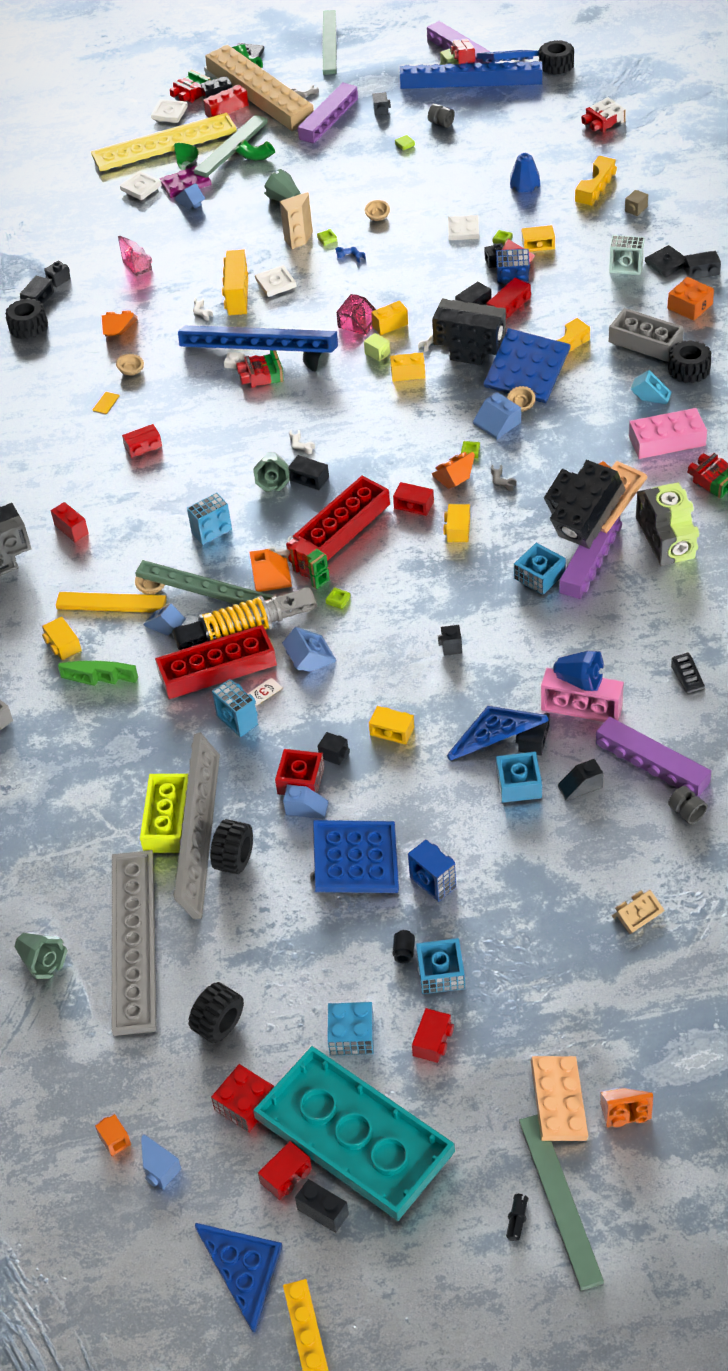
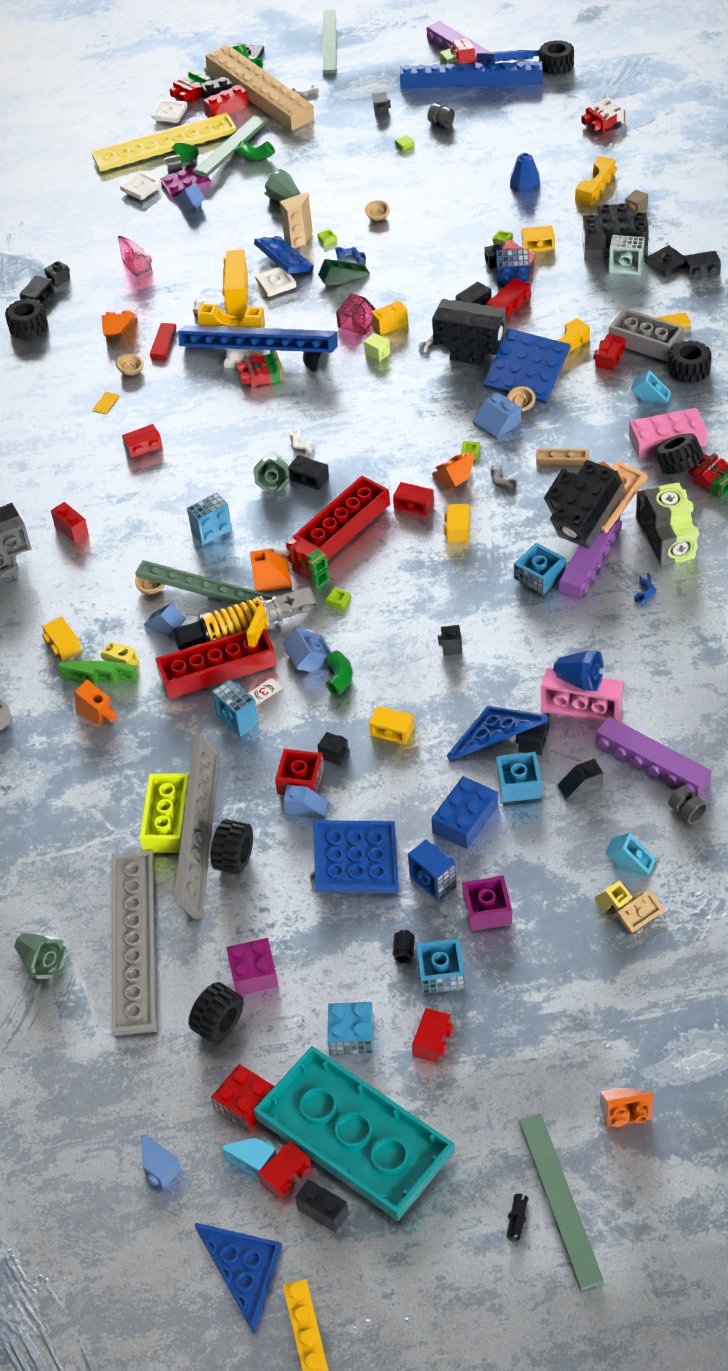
(94, 703): none -> orange torso
(110, 602): yellow tile -> none
(113, 1134): orange brick -> none
(119, 653): none -> light yellow leg
(163, 340): none -> tile
(173, 162): none -> dark grey beam
(212, 316): none -> yellow arch
(249, 1154): none -> medium azure slope
(252, 966): none -> magenta brick
(256, 626): none -> yellow tile
(283, 254): none -> blue plate
(327, 112): brick -> none
(340, 272): none -> dark green slope
(342, 673): none -> green cylinder
(407, 367): yellow brick -> none
(463, 227): white plate -> none
(464, 812): none -> blue brick
(487, 903): none -> magenta brick
(559, 1098): light nougat plate -> none
(561, 456): none -> tan tile
(609, 352): none -> red brick
(610, 221): none -> black piece
(613, 896): none -> light yellow leg
(630, 854): none -> medium azure slope
(651, 590): none -> blue arm
(679, 319): none -> yellow tile
(679, 453): none -> black tyre
(682, 662): black slope -> none
(690, 298): orange brick -> none

